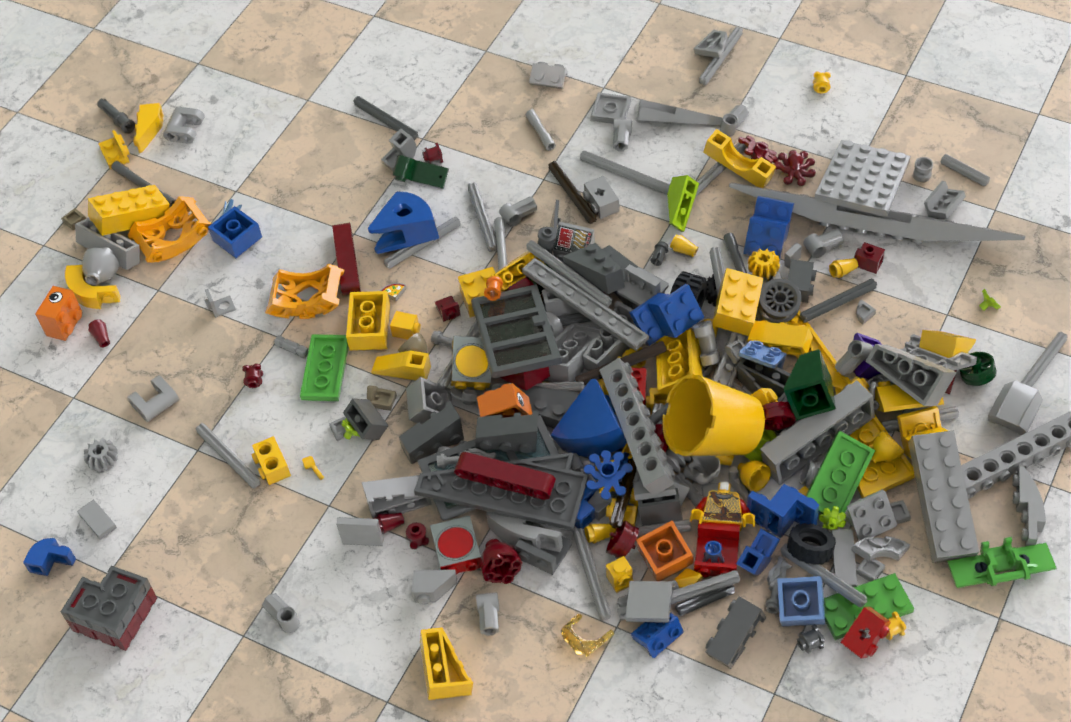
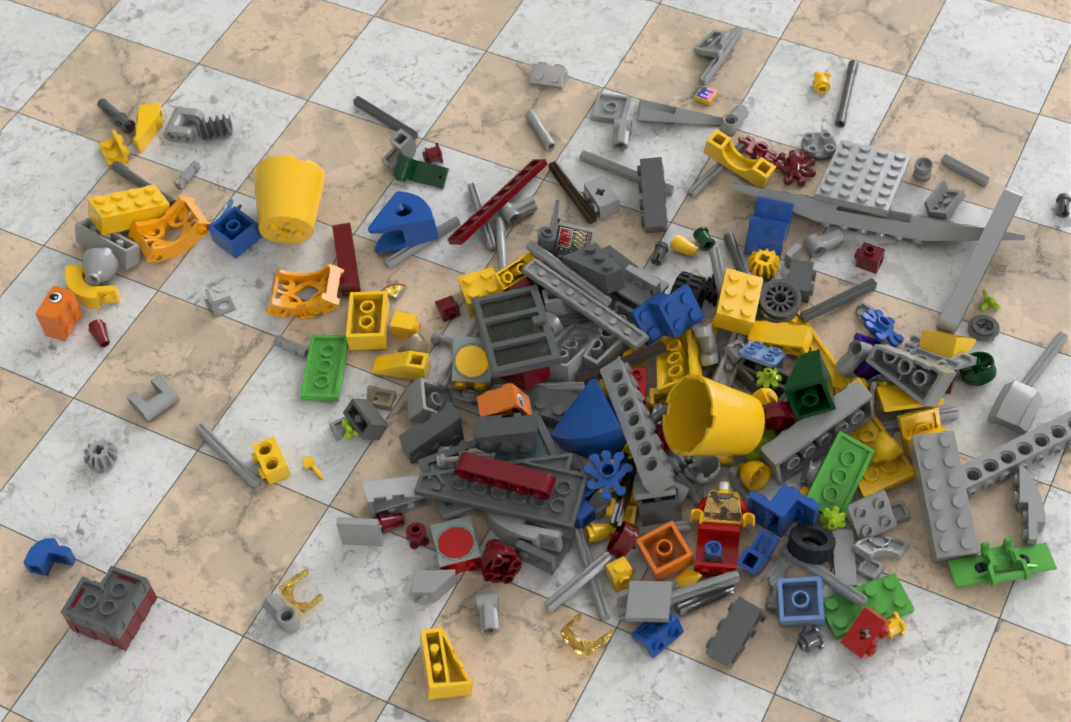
(72, 218): dark tan tile -> none
(96, 519): light grey tile -> none
(187, 175): none -> light grey axle
(214, 127): none -> dark grey piece
(252, 375): dark red brick -> none
(287, 198): none -> yellow cone
(287, 591): none -> clear yellow helmet
(493, 290): orange bush -> none
(494, 204): none -> dark red tile
(578, 581): none -> light grey axle
(653, 194): none -> dark grey wedge
(680, 200): lime slope -> none
(705, 241): none -> dark green bush
(706, 95): none -> tile
(768, 378): none -> lime plant
(818, 144): none -> light grey dish
(840, 268): yellow cone -> none
(842, 113): none -> dark grey piece
(881, 327): none -> blue animal
(978, 322): none -> dark grey gear
(979, 261): none -> light grey beam
(1063, 201): none -> dark grey pin

